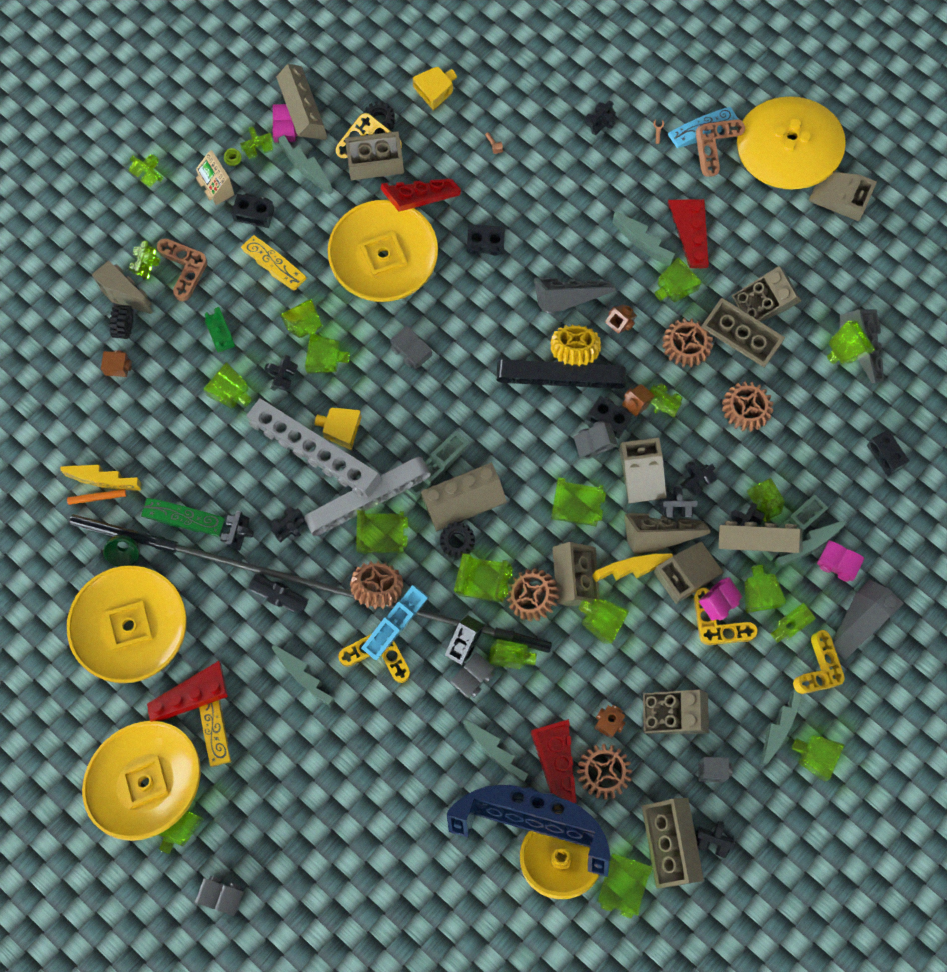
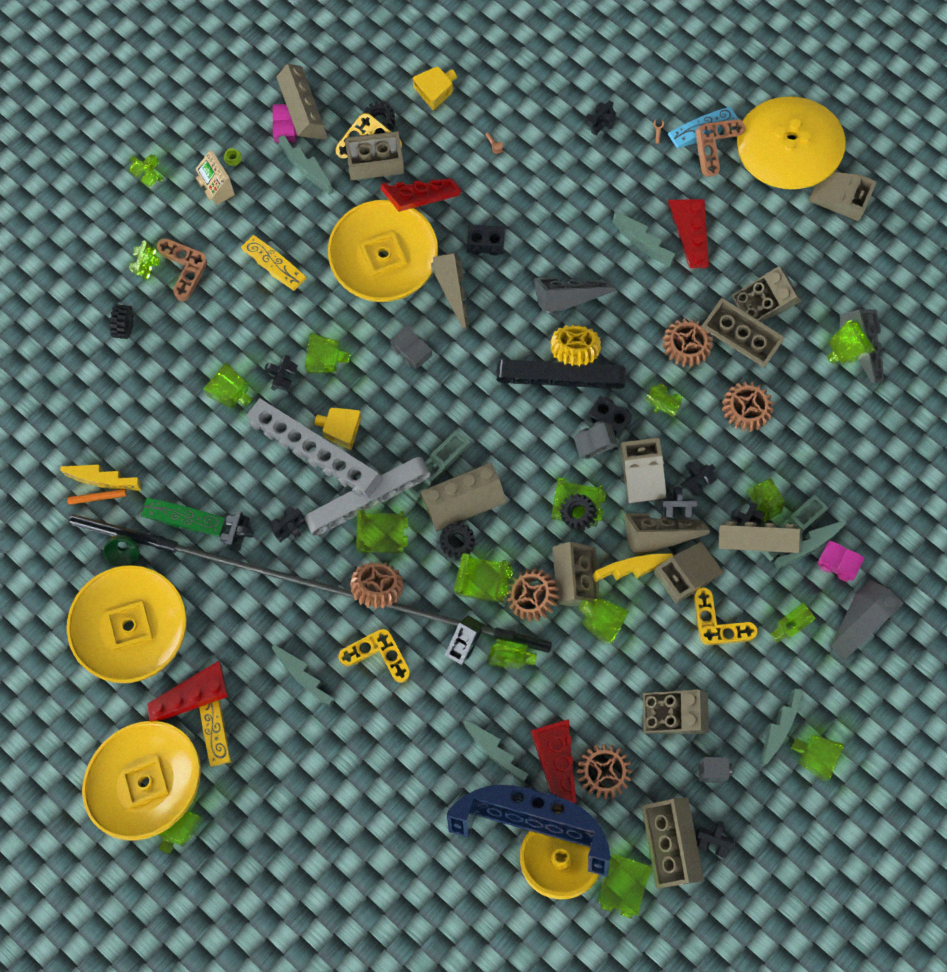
(116, 363): dark orange brick -> none
(120, 288): dark tan slope -> none
(219, 330): green hinge -> none
(219, 896): dark grey brick -> none
(249, 146): clear neon green hips -> none
(251, 214): black brick -> none
(278, 594): black piece -> none
(302, 319): clear neon green torso -> none
(395, 622): medium azure slope -> none
(449, 275): none -> dark tan wedge
(472, 676): dark grey brick -> none
(586, 519): none -> black tyre
(605, 726): dark orange brick -> none
(621, 318): dark orange brick -> none
(638, 399): dark orange brick -> none
(677, 282): clear neon green torso -> none
(721, 599): dark pink brick -> none
(762, 591): clear neon green torso -> none
(825, 674): yellow beam -> none
(888, 453): black brick -> none

